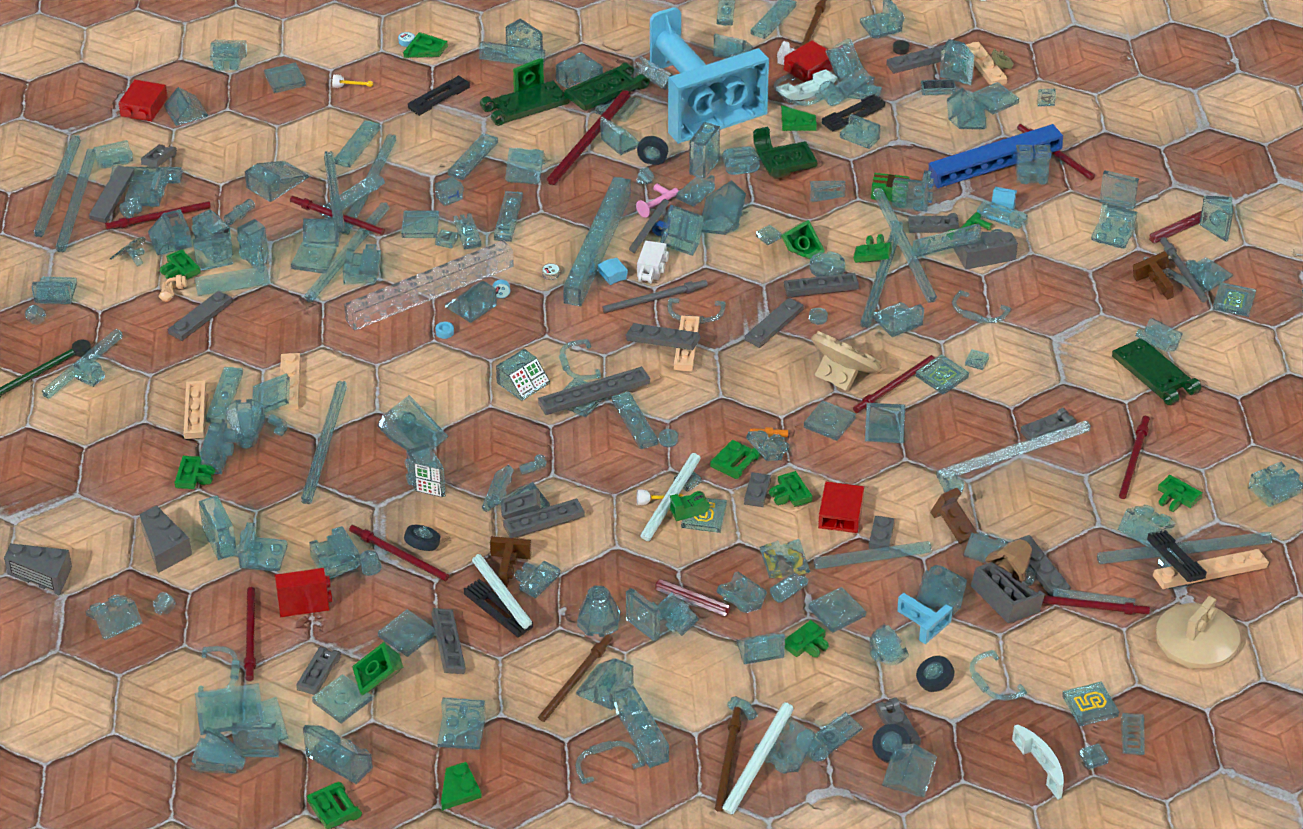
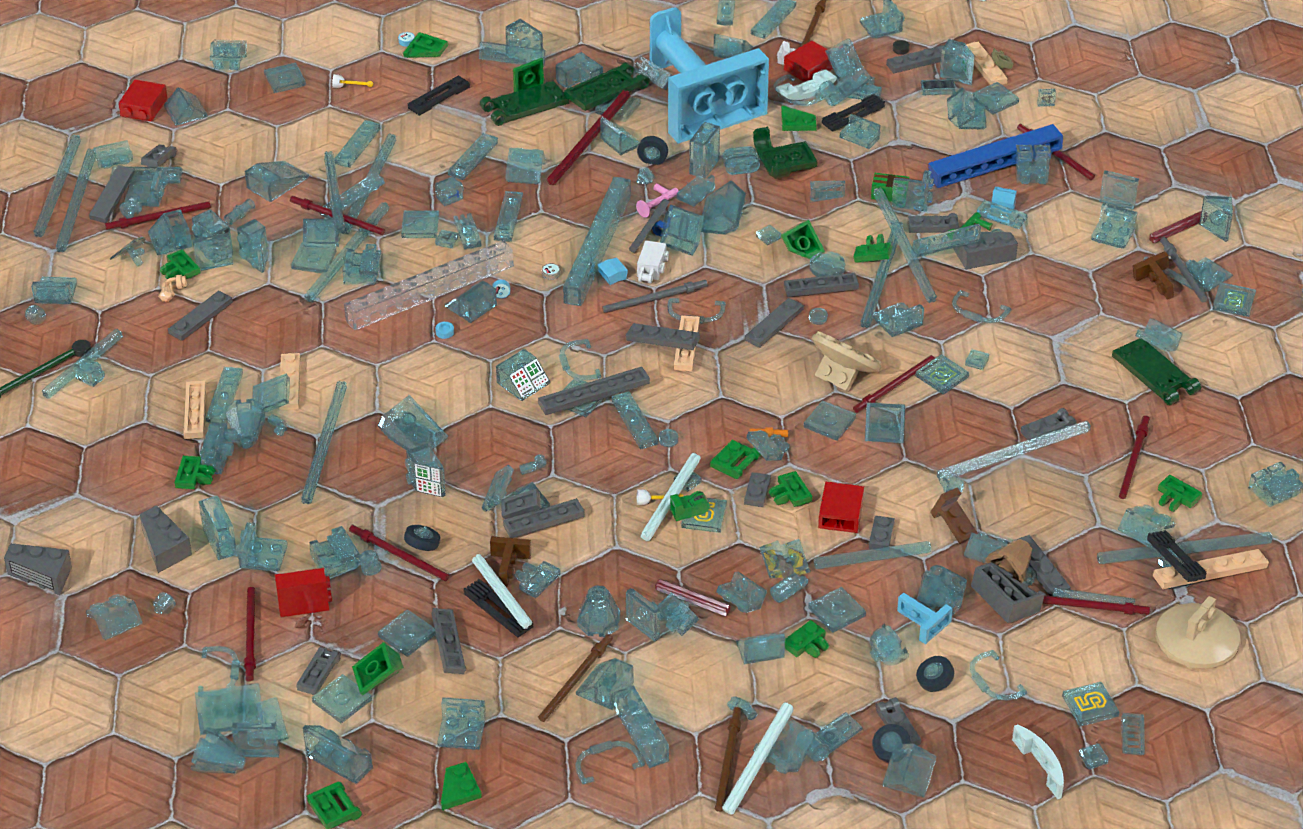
(232, 280): clear light blue plate -> none

